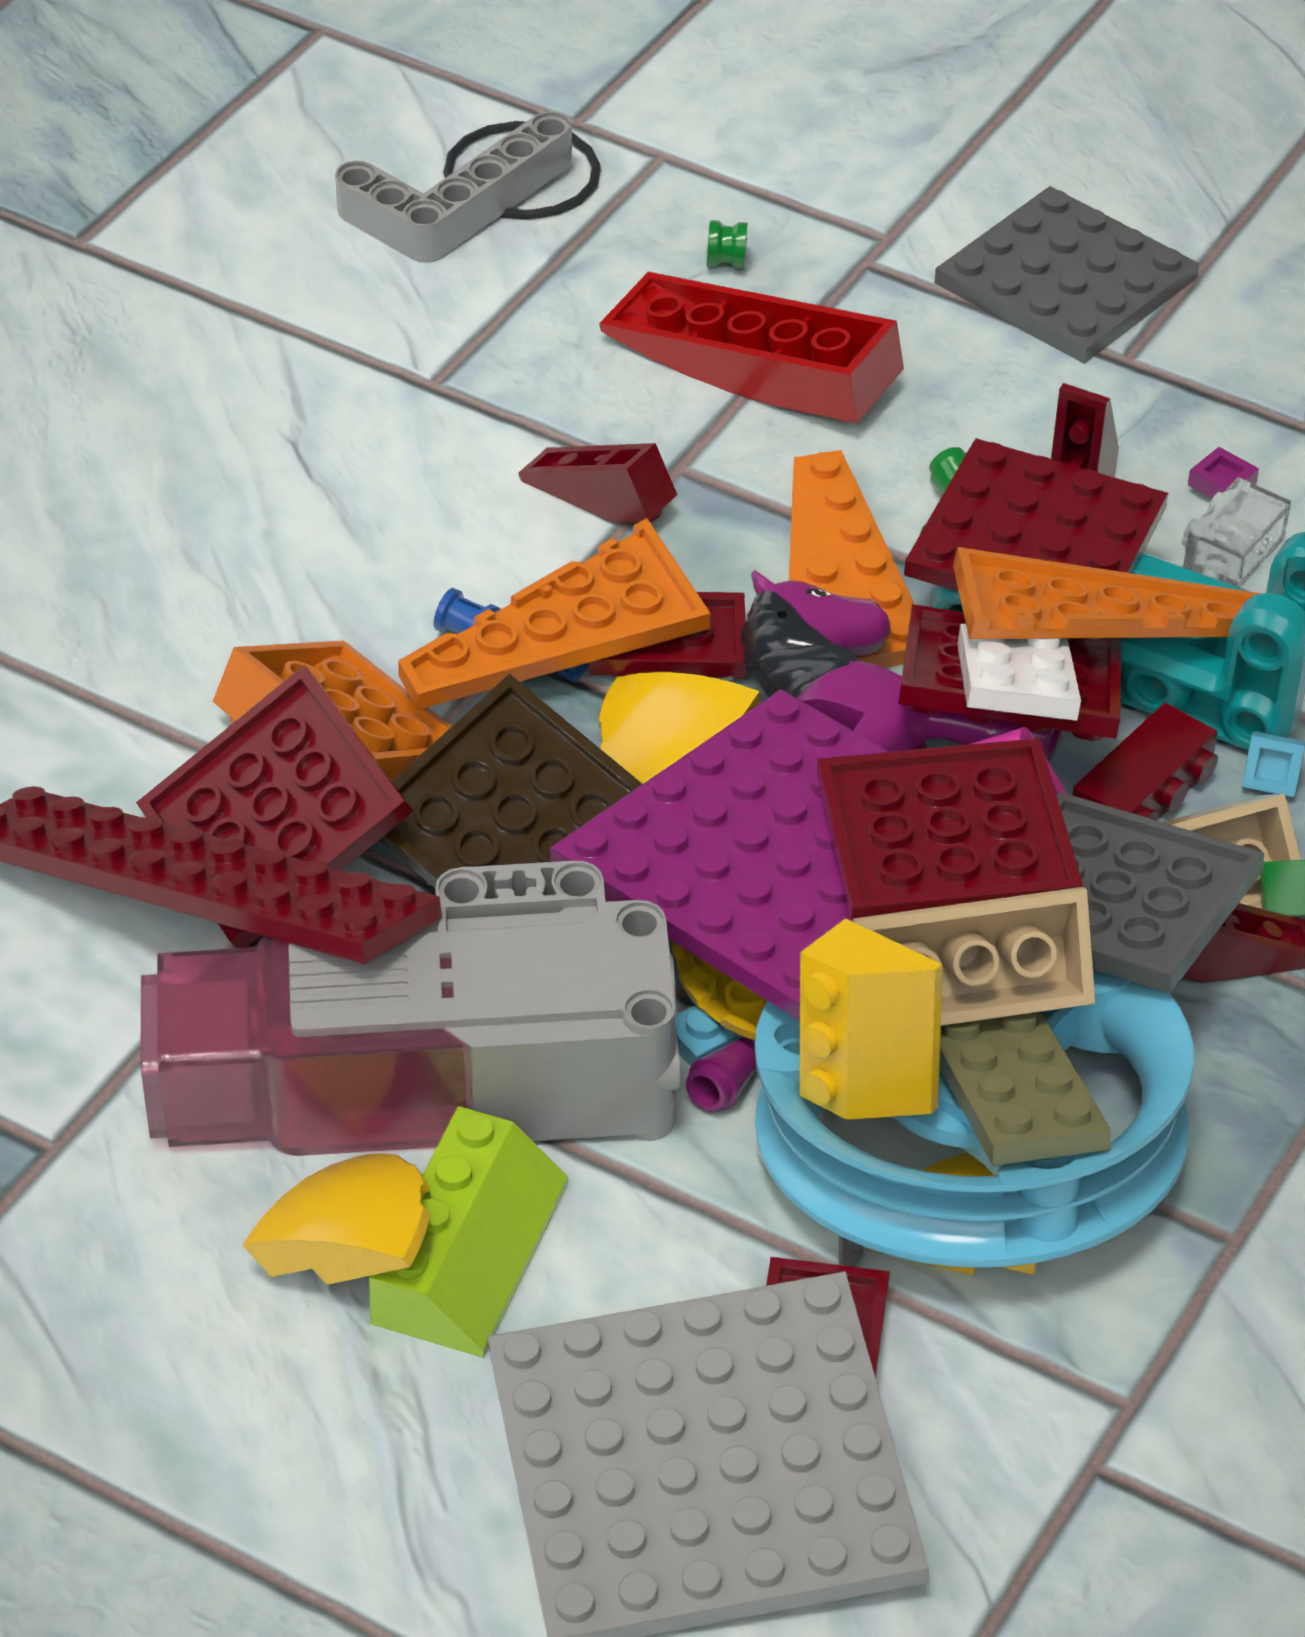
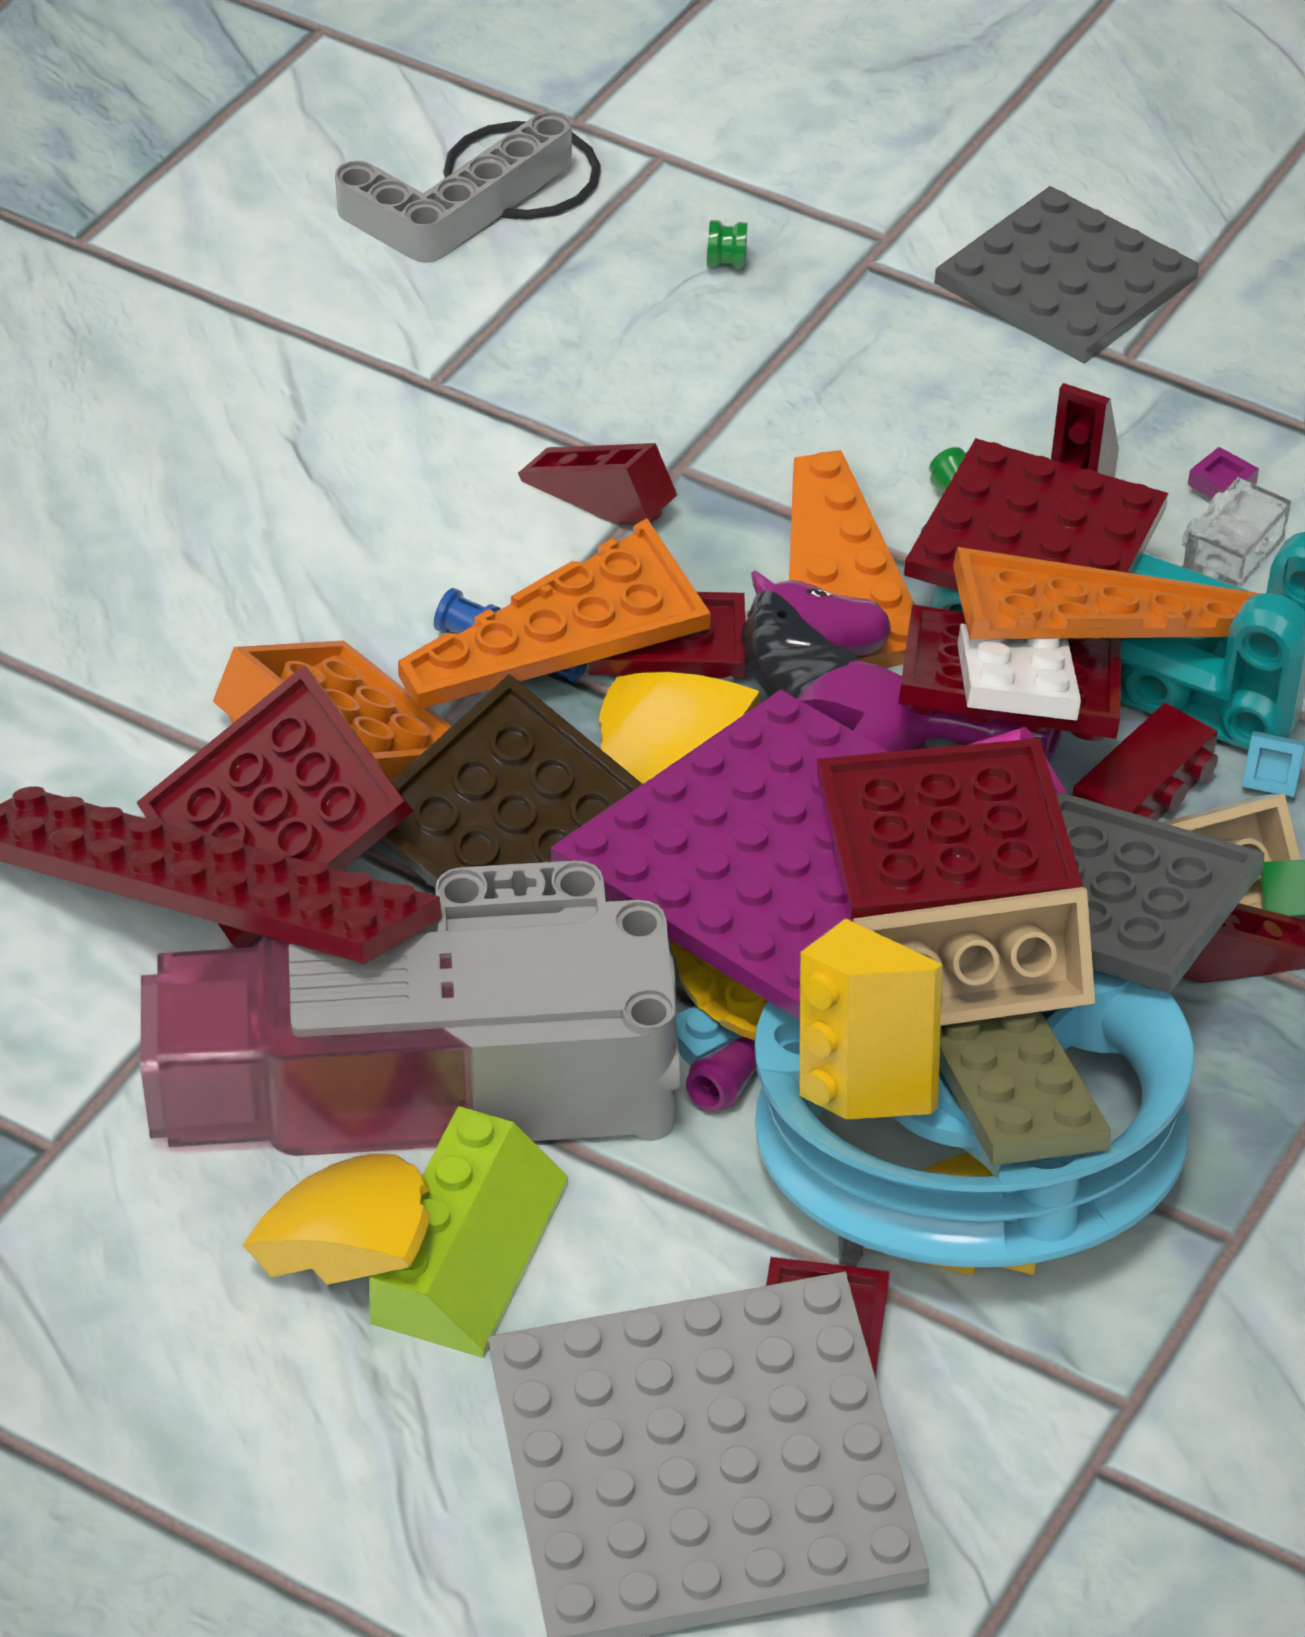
(761, 344): red slope -> none

